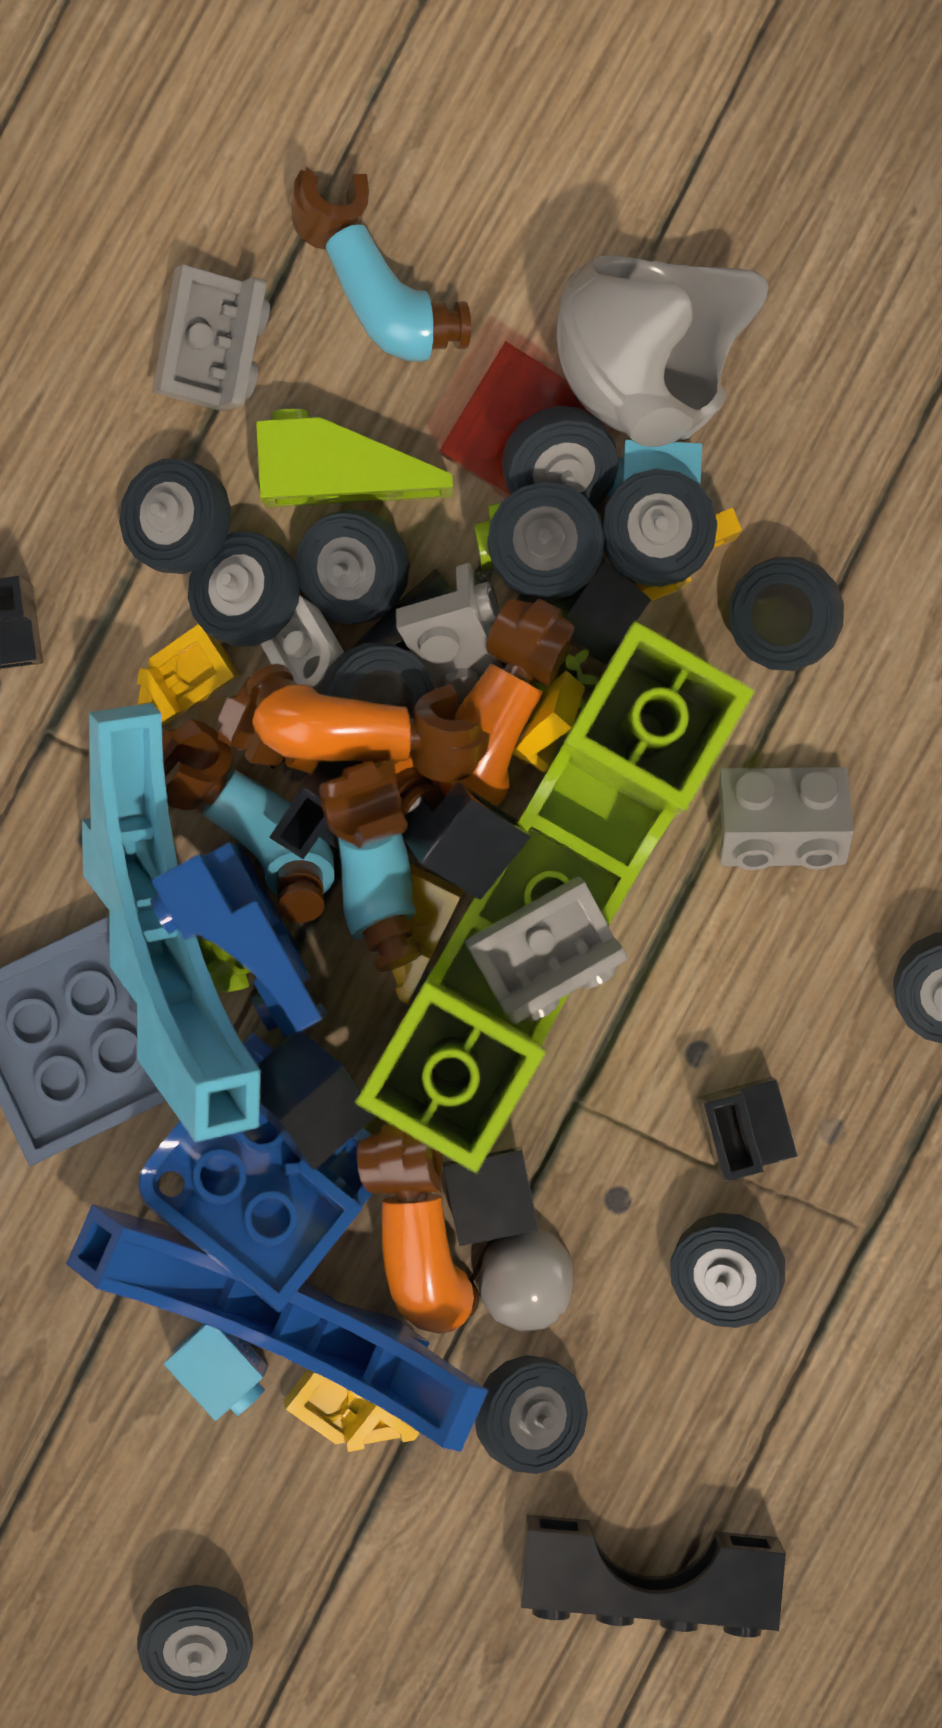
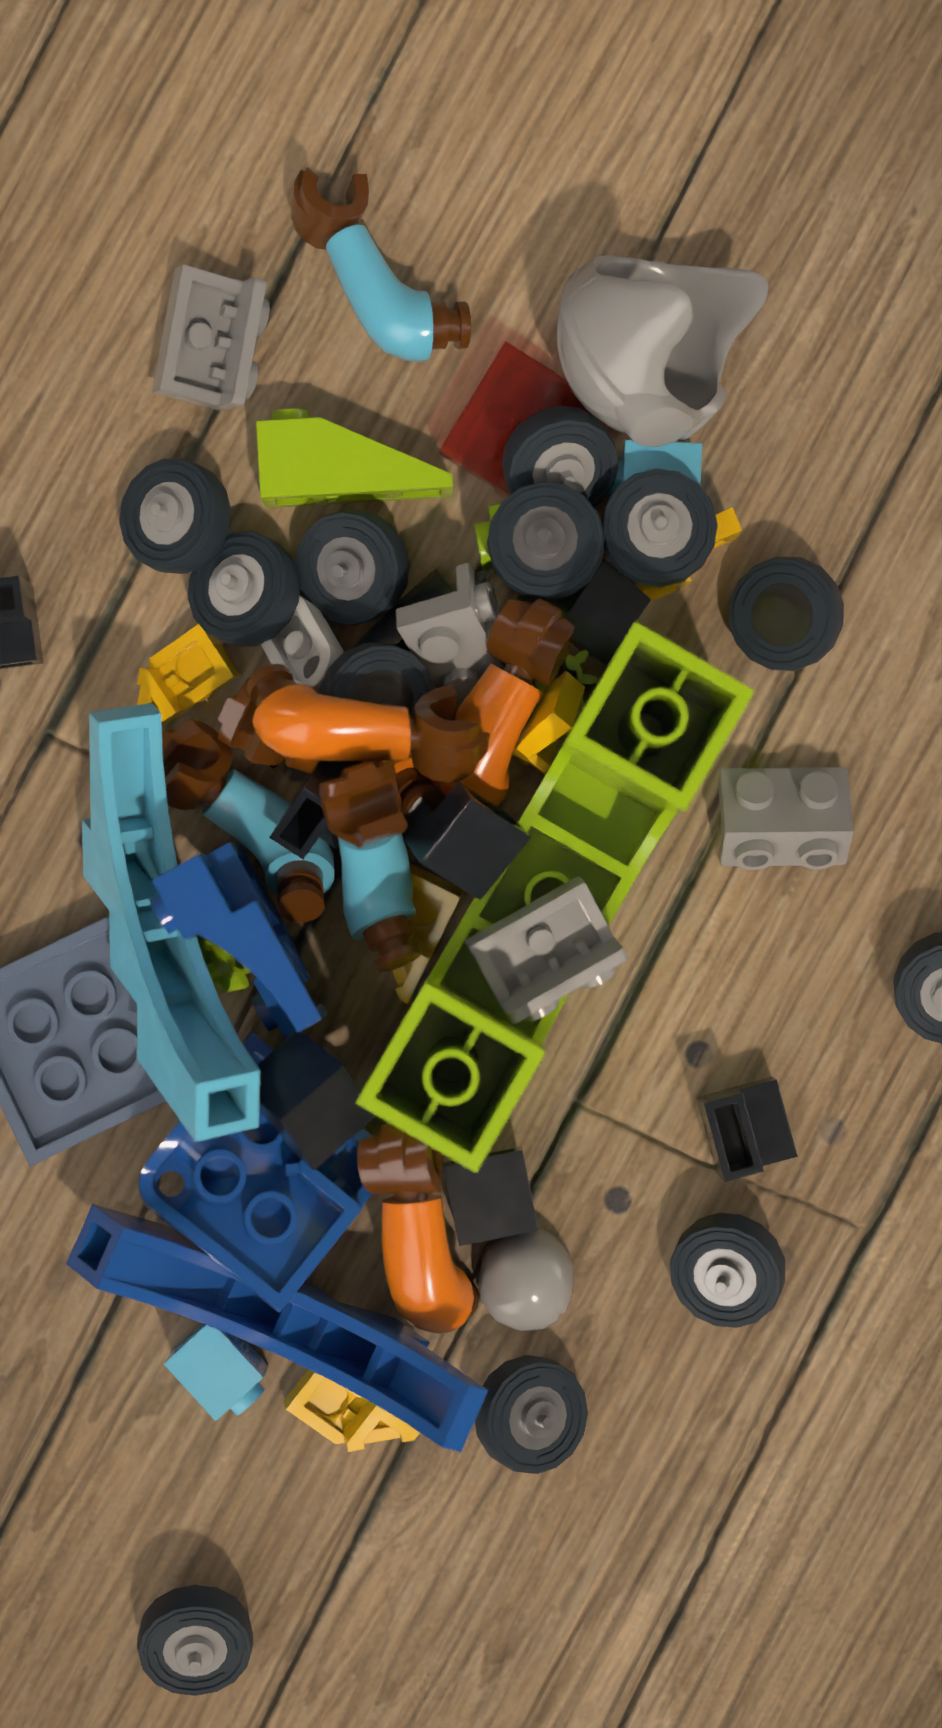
(729, 1585): black arch -> none

